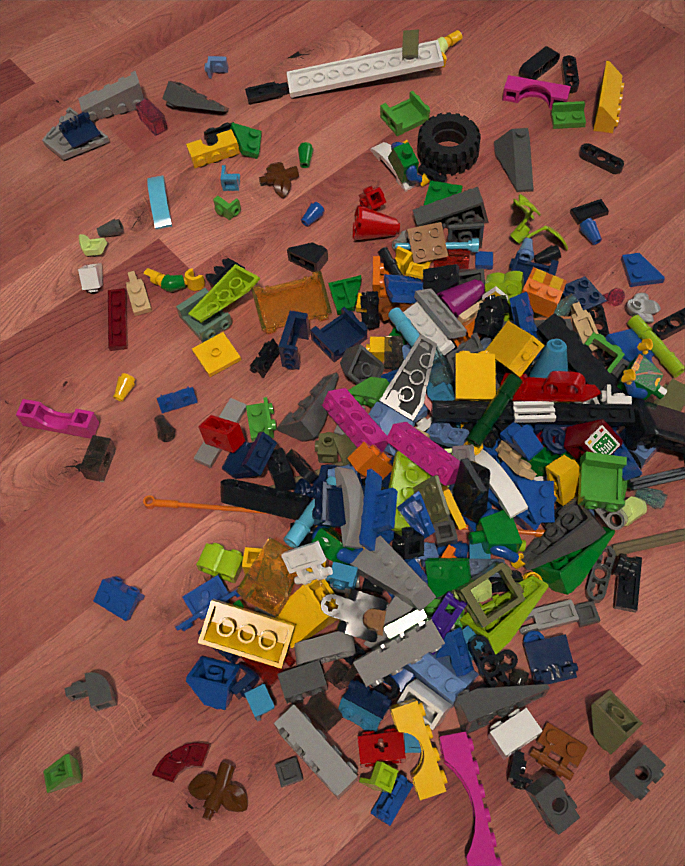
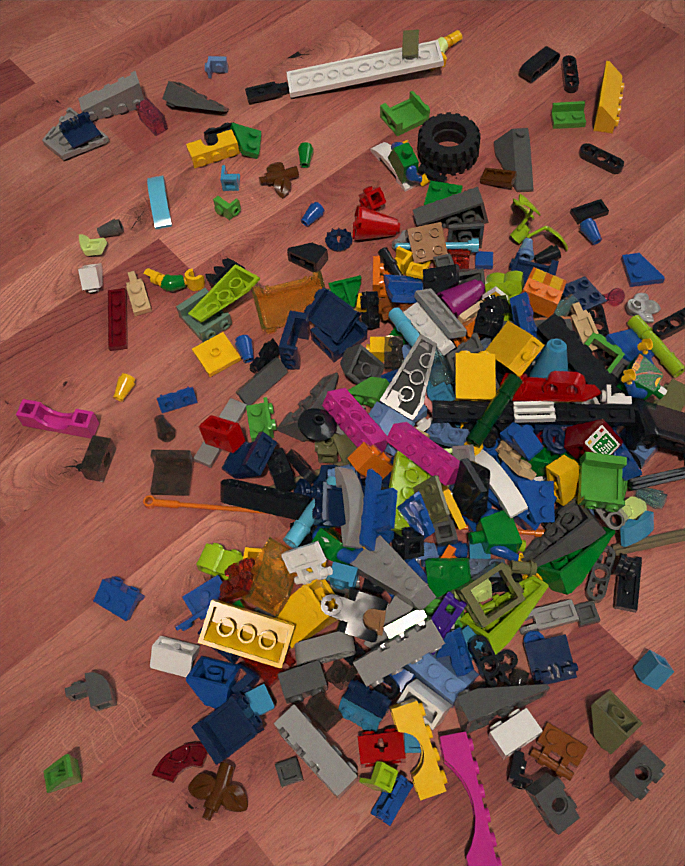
(171, 472): none -> clear smoke bracket
(173, 656): none -> white panel
(228, 728): none -> dark blue panel
(239, 580): none -> clear red plate
(245, 348): none -> blue cone
(262, 381): none -> dark grey tile
(315, 430): none -> black dish
(332, 314): none -> dark blue panel
(344, 242): none -> dark blue gear
(443, 260): none -> dark grey tile
(498, 177): none -> reddish brown plate
(519, 88): dark pink arch -> none
(522, 567): none -> olive pin
(637, 529): none -> dark azure slope
(653, 670): none -> dark azure panel

